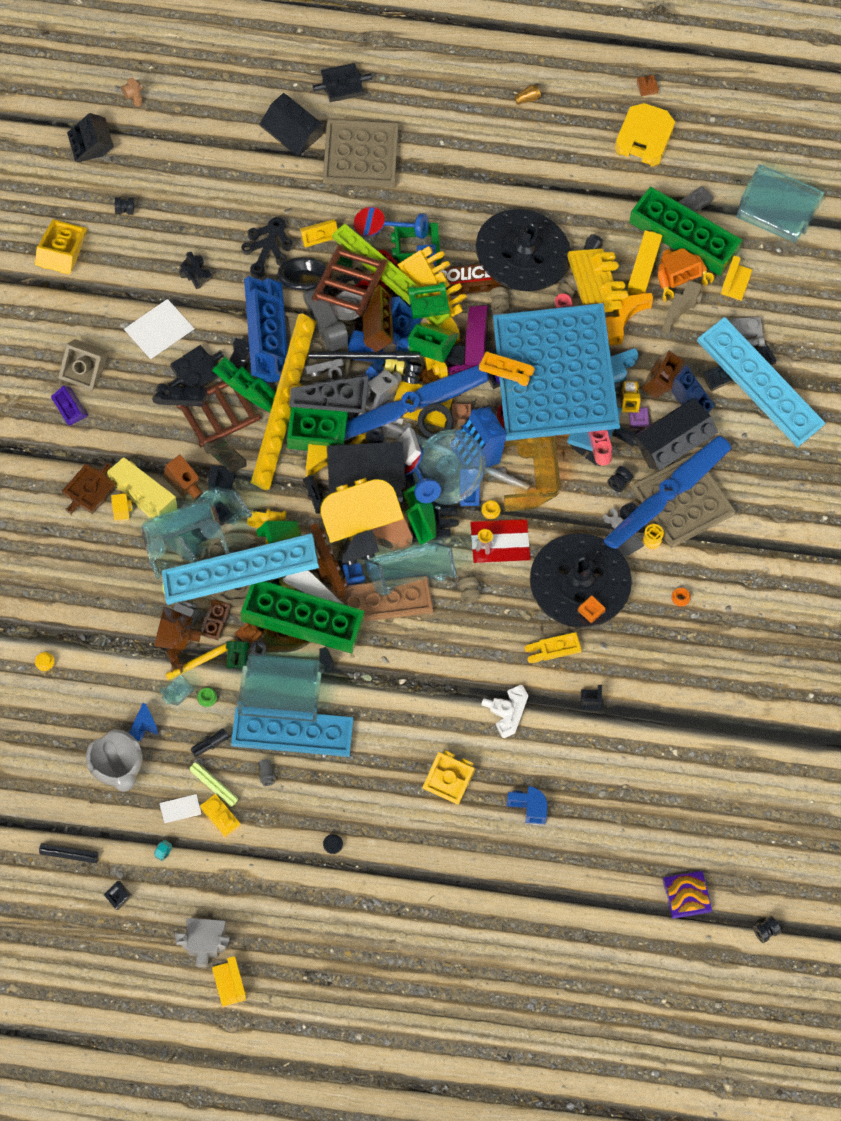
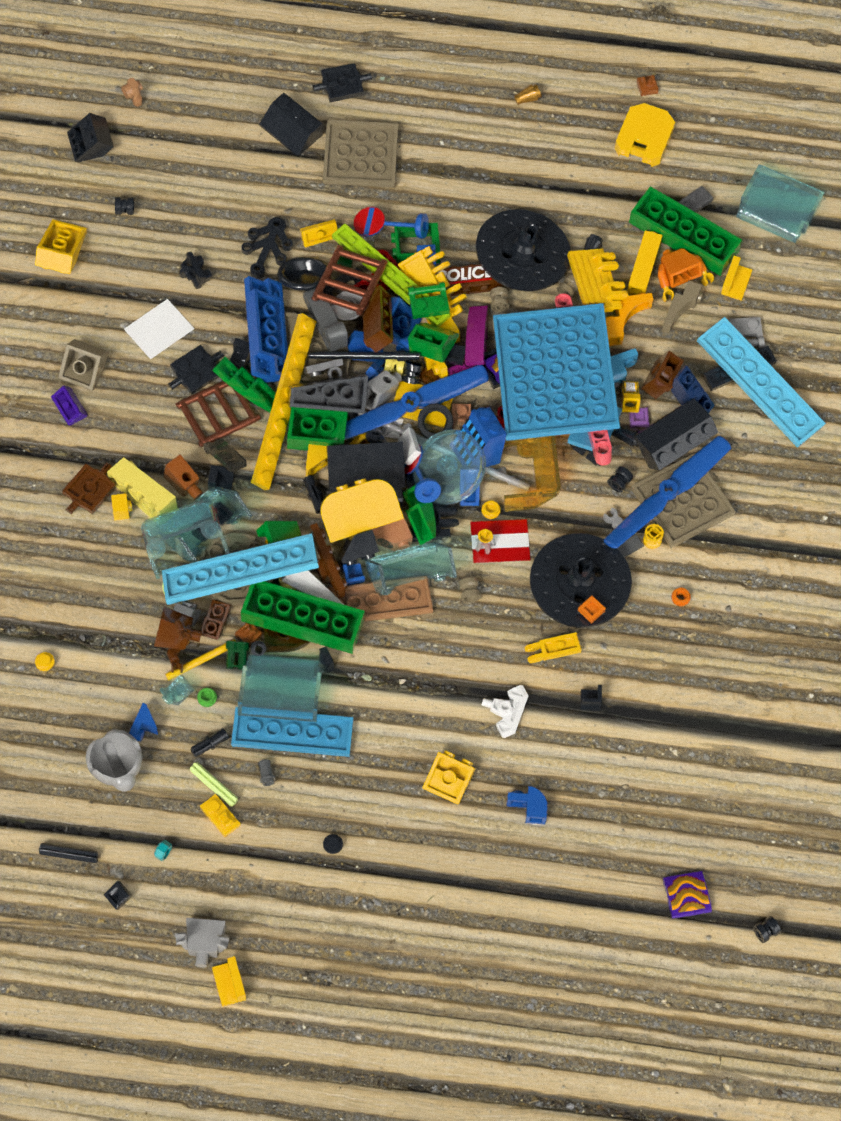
(179, 396): black plate -> none
(180, 808): white sticker -> none
(259, 518): yellow connector -> none
(506, 368): light orange plate -> none
(627, 509): black plate -> none

